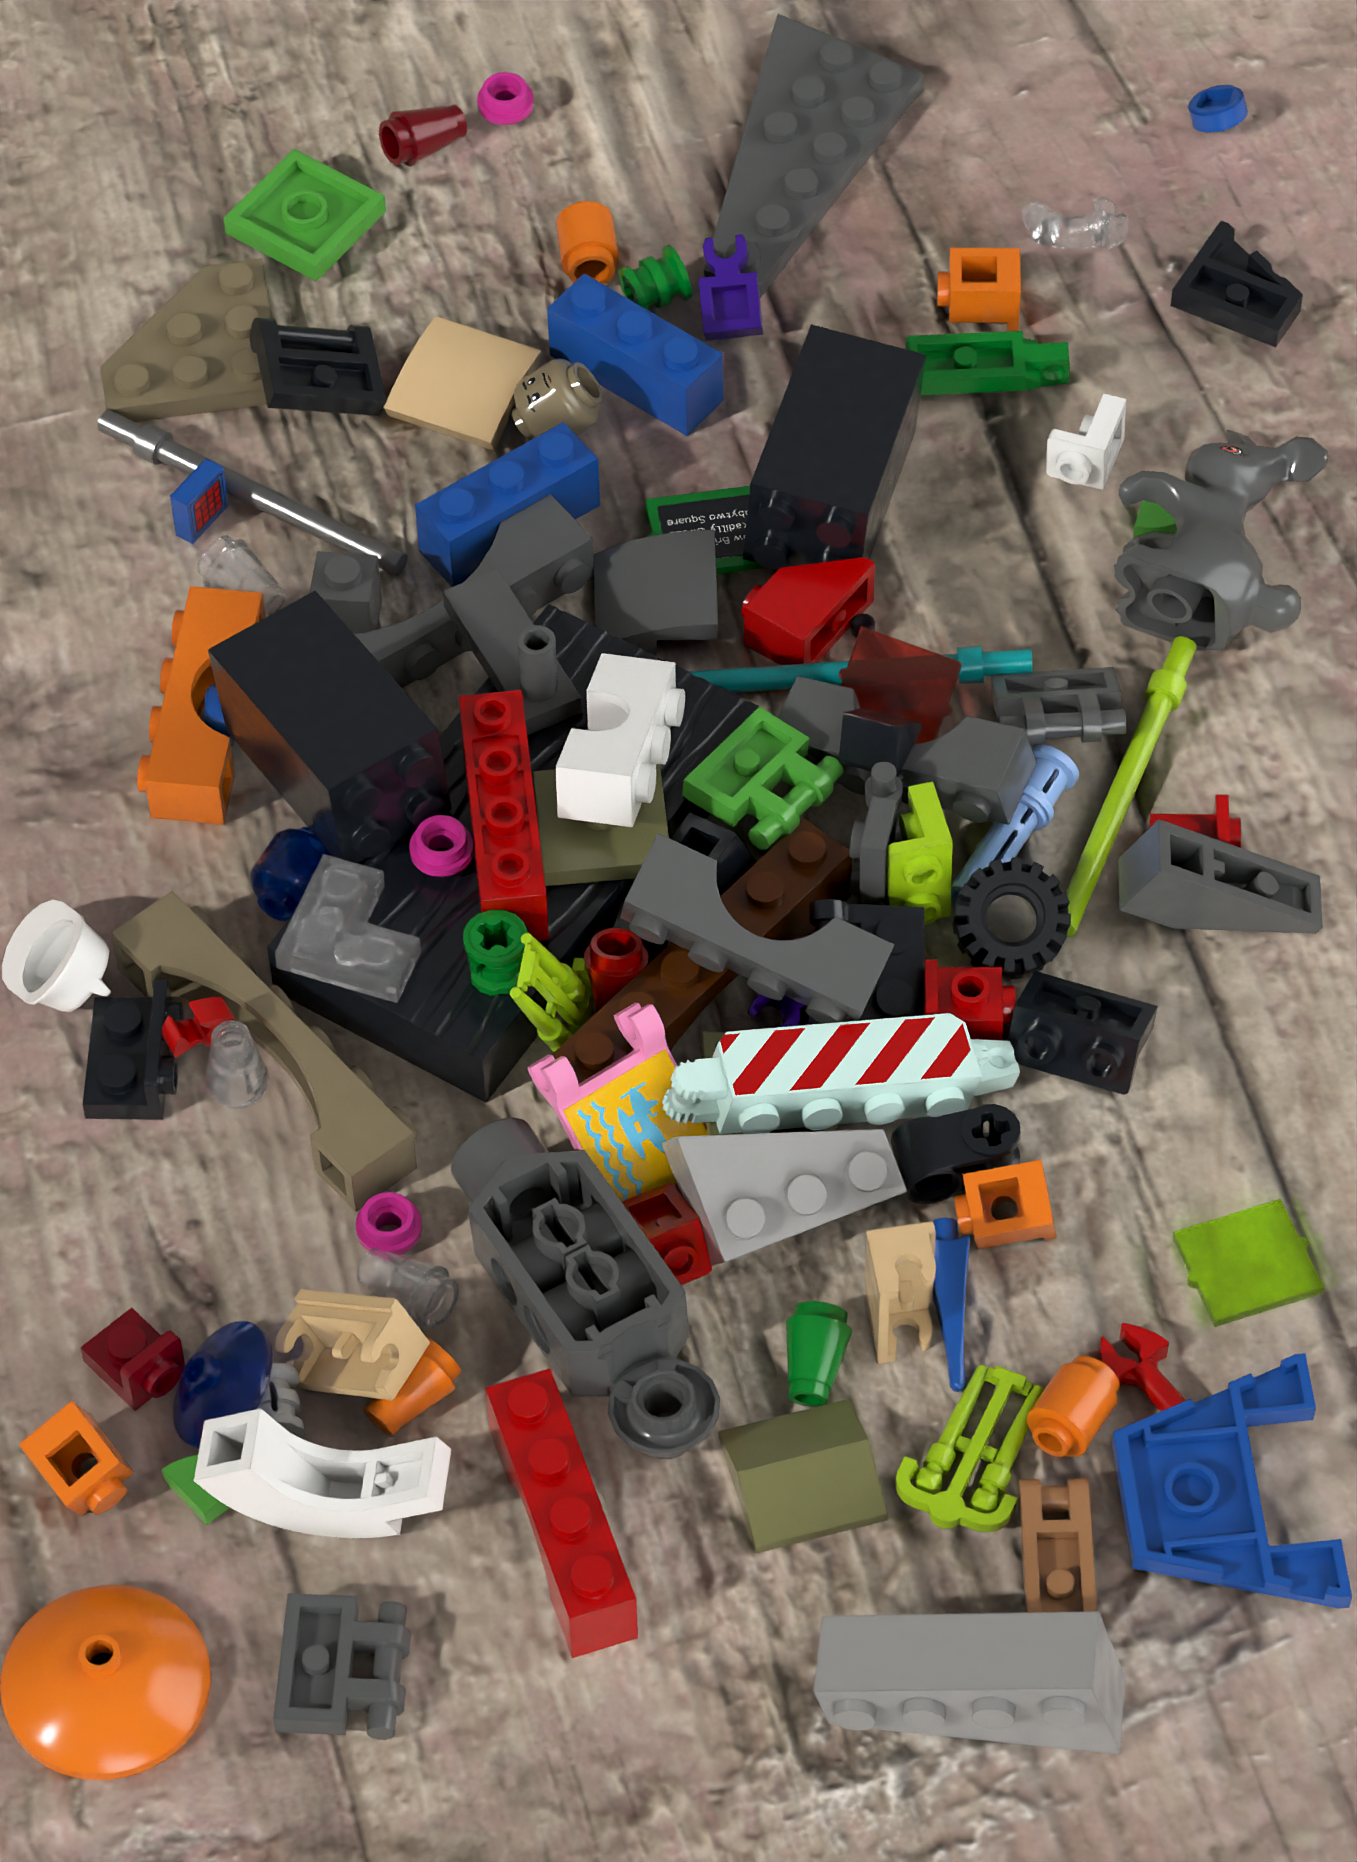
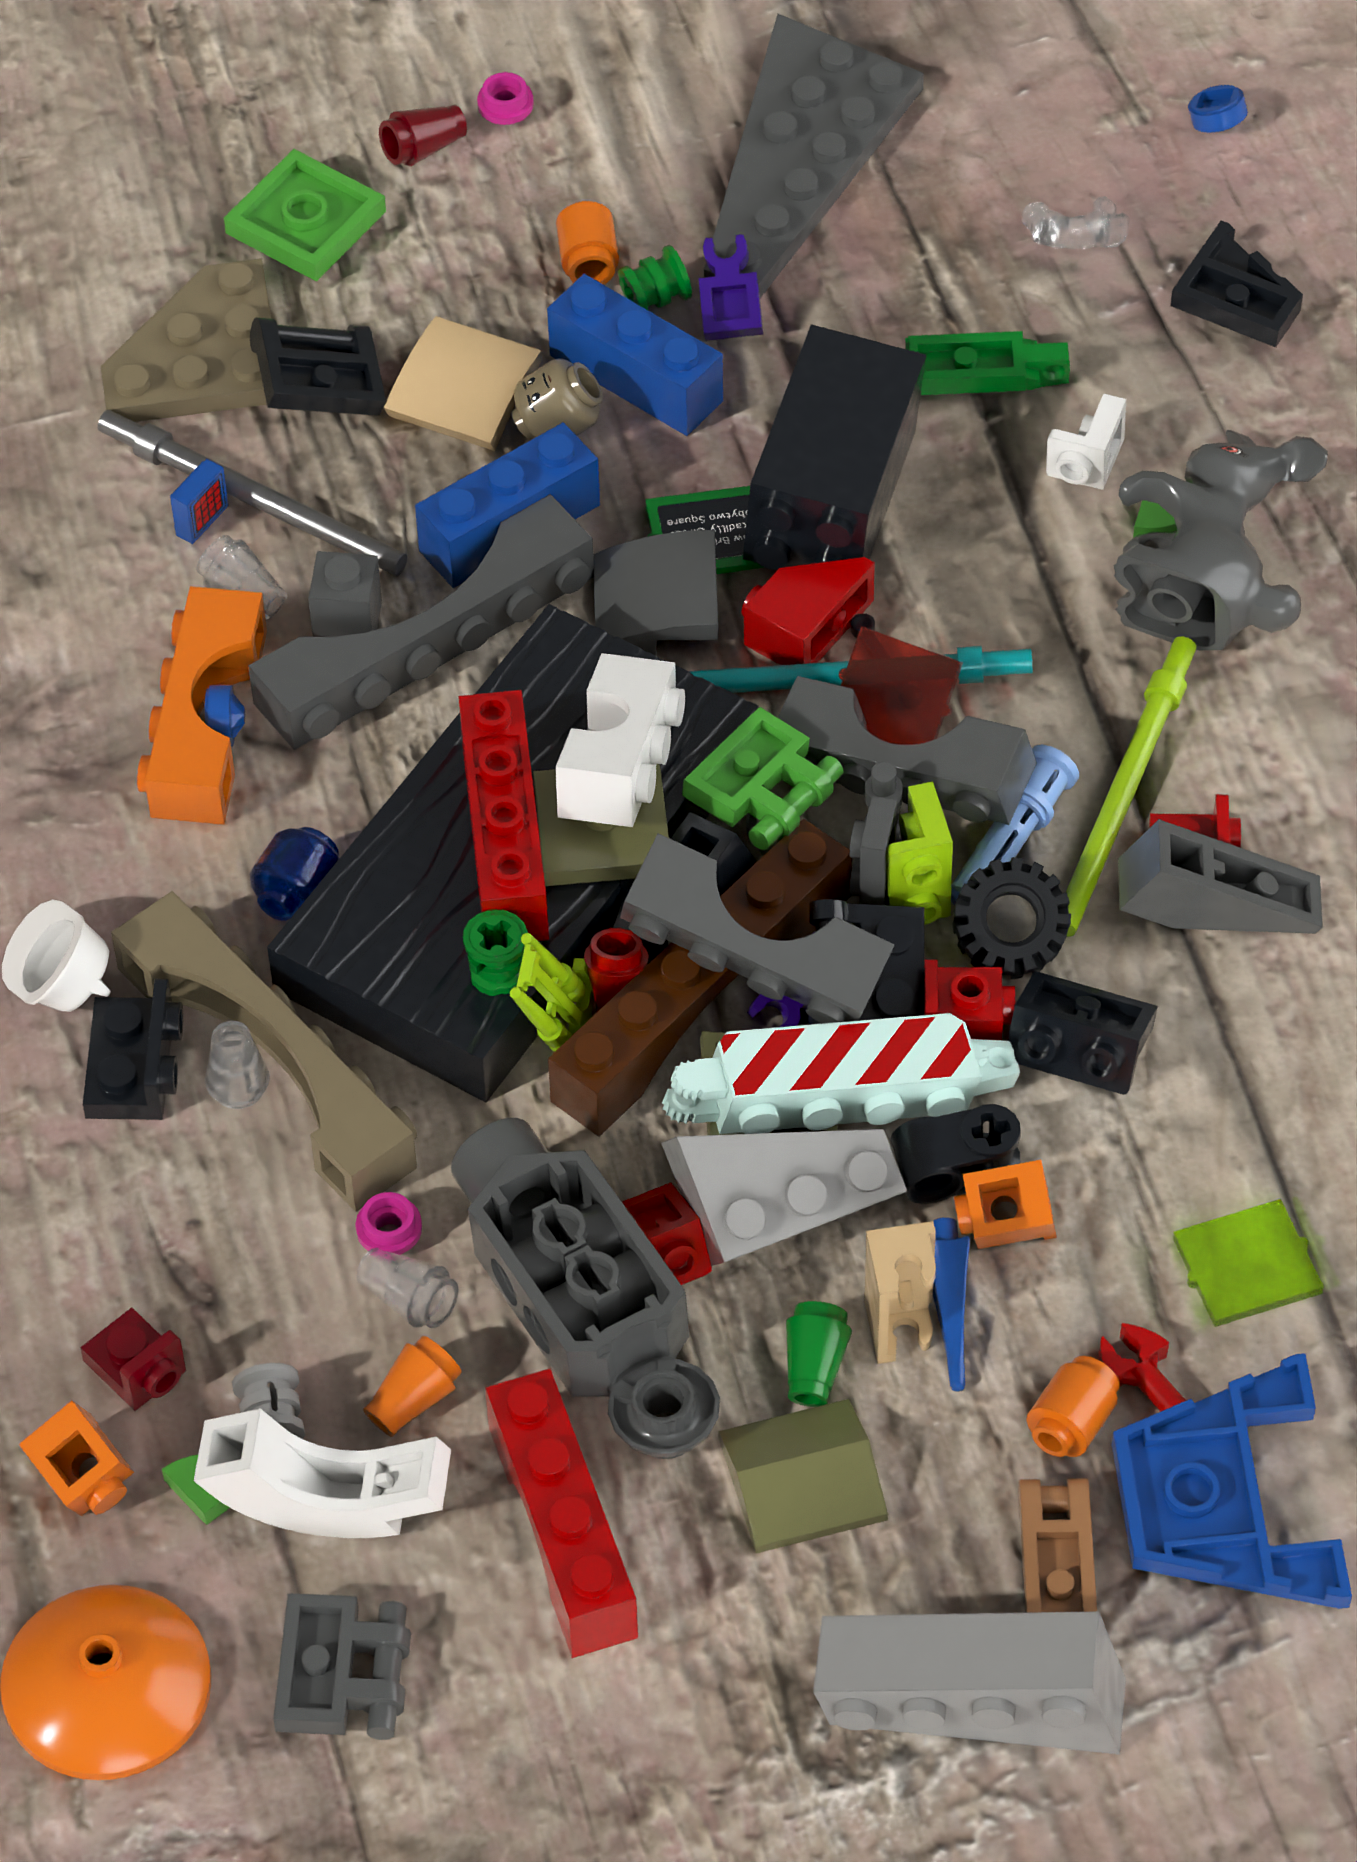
(189, 1032): red bar -> none
(222, 1378): clear blue dish -> none
(330, 729): black brick -> none
(334, 941): clear plate -> none
(352, 1343): tan hinge -> none
(437, 833): dark pink plate -> none
(513, 649): dark grey piece -> none
(620, 1108): flag -> none
(876, 738): black slope -> none
(947, 1507): lime piece -> none
(982, 286): orange brick -> none
(1060, 703): dark grey plate -> none

